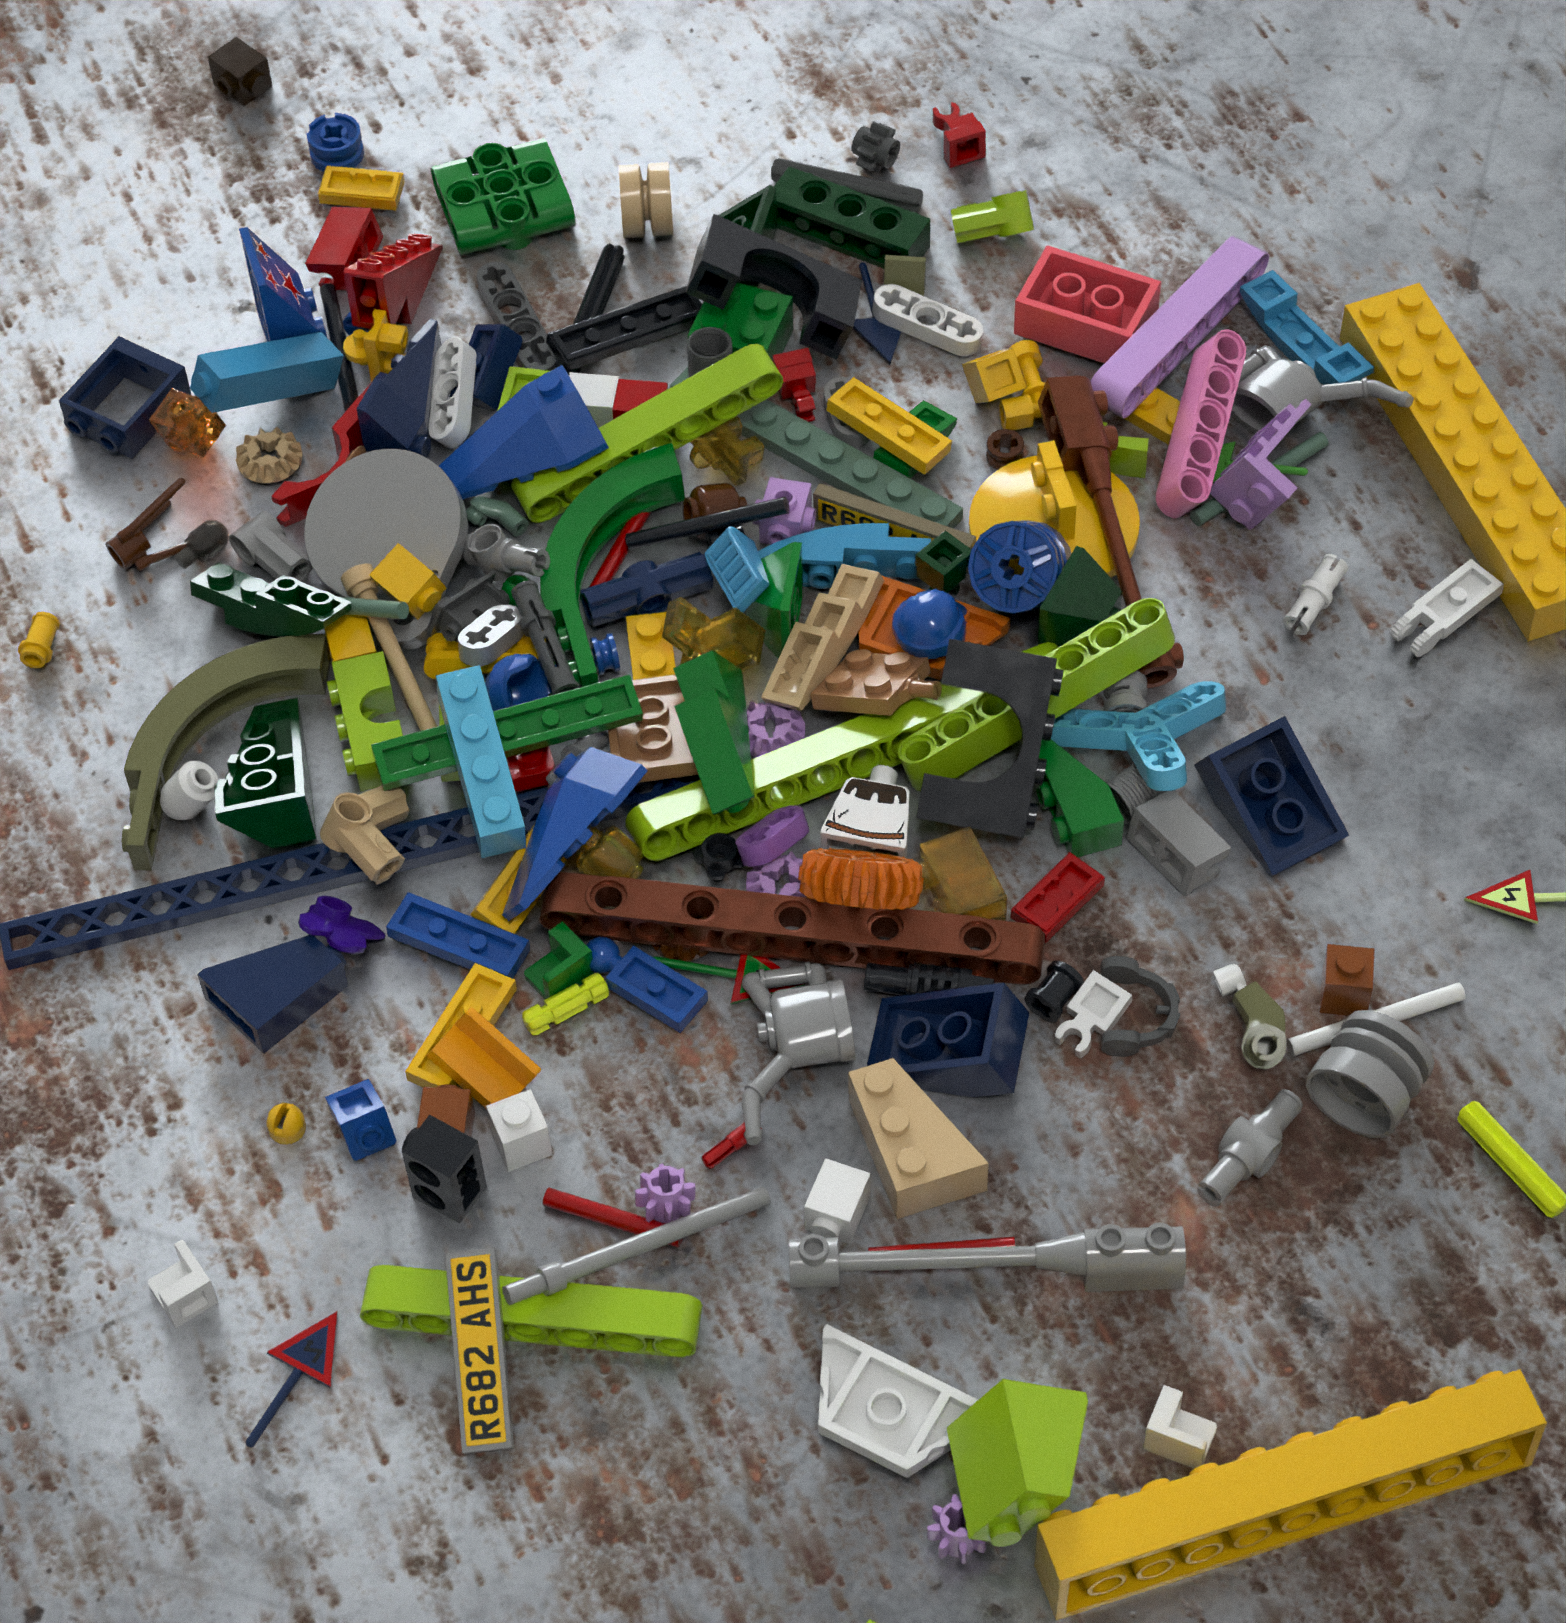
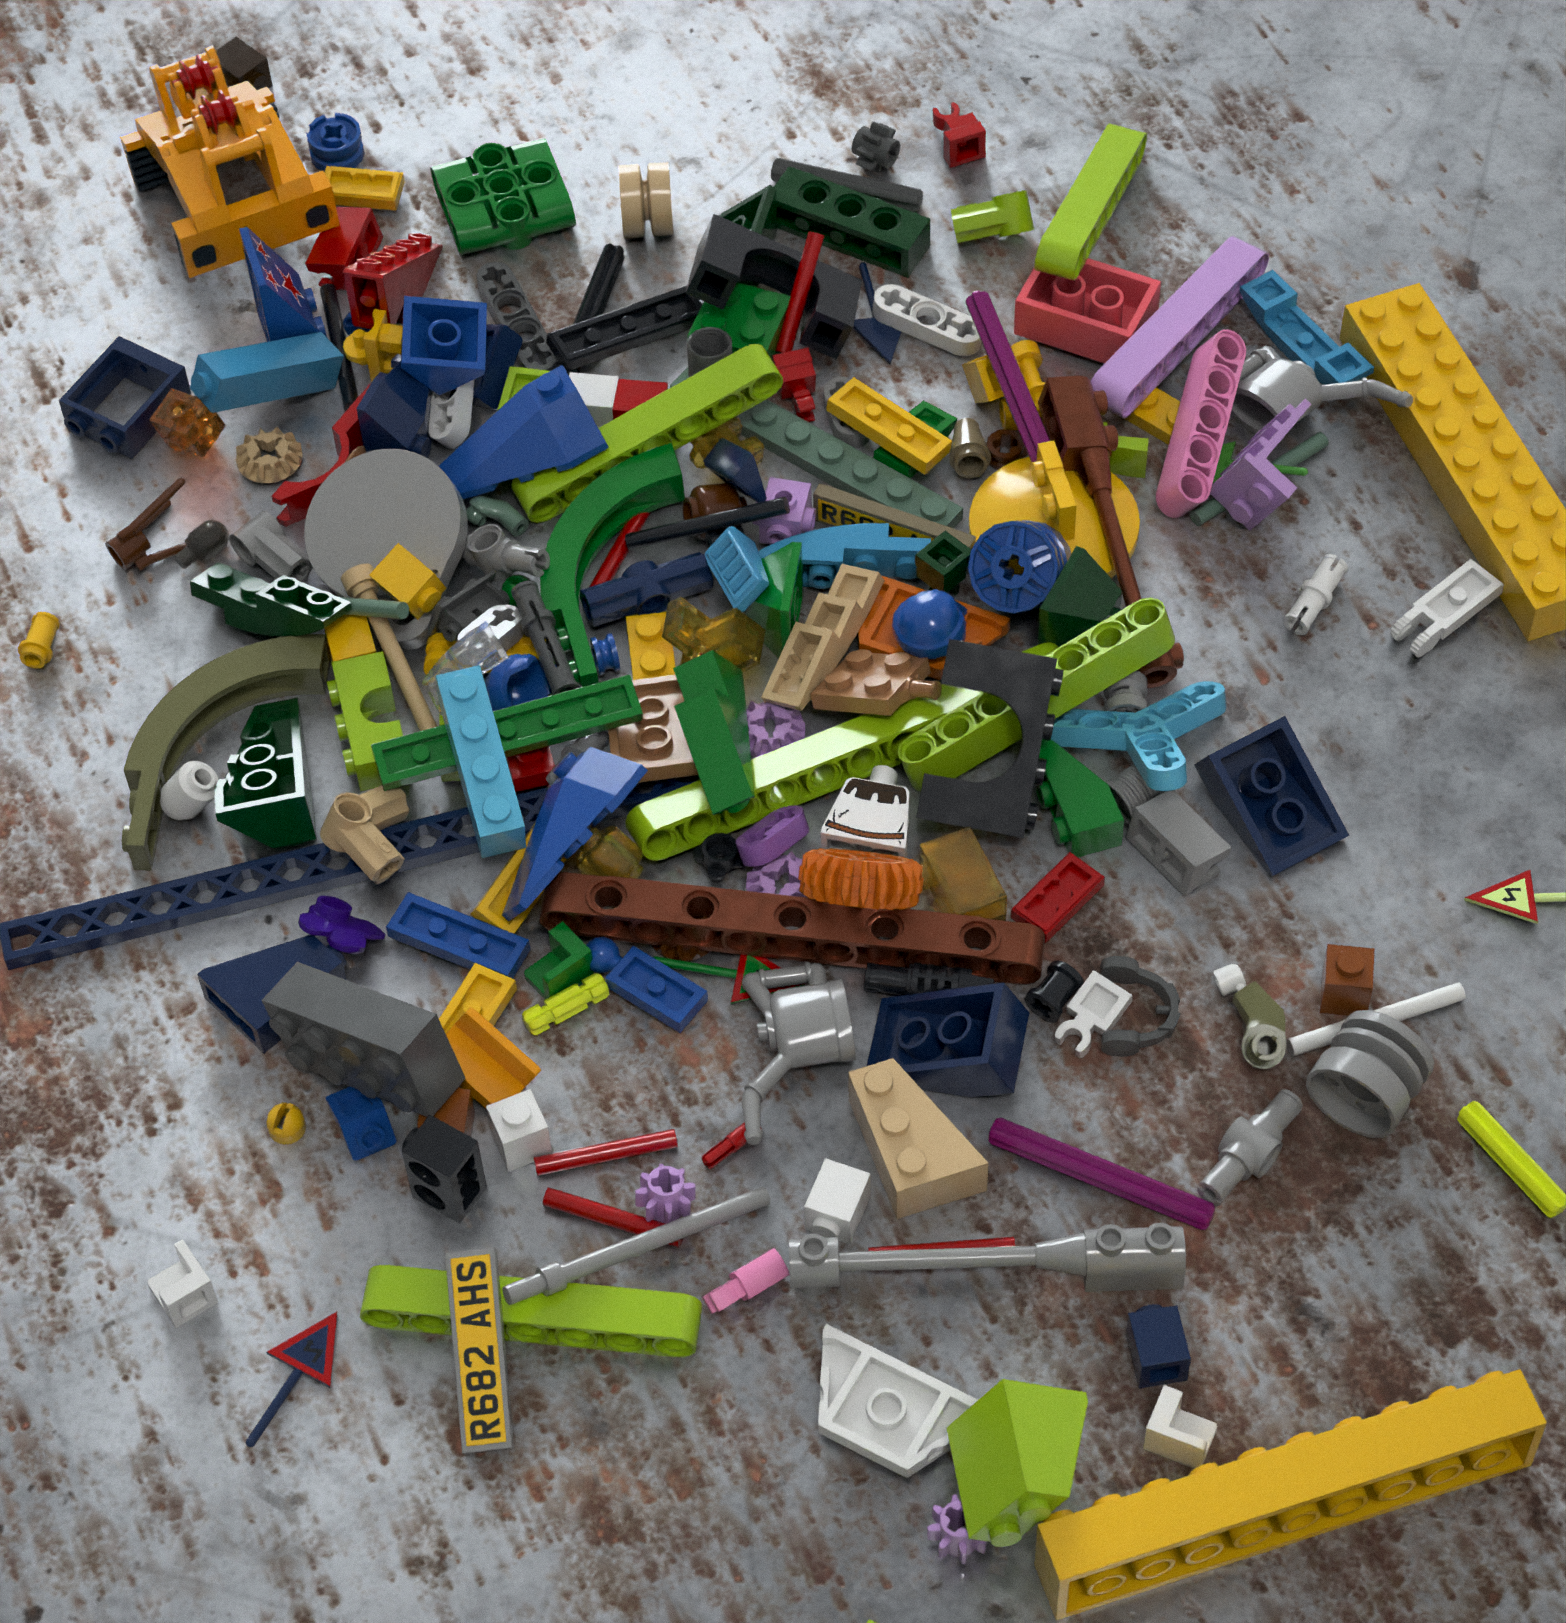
(213, 130): none -> light orange container
(363, 1039): none -> dark grey brick
(443, 341): none -> blue slope
(474, 649): none -> clear slope
(605, 1152): none -> red bar
(737, 468): none -> dark blue slope
(748, 1281): none -> bright pink bar
(800, 292): none -> red bar
(906, 272): olive slope -> none
(969, 450): none -> dark tan cone
(1007, 372): none -> magenta axle
(1090, 202): none -> lime beam
(1102, 1173): none -> magenta axle
(1157, 1345): none -> dark blue brick

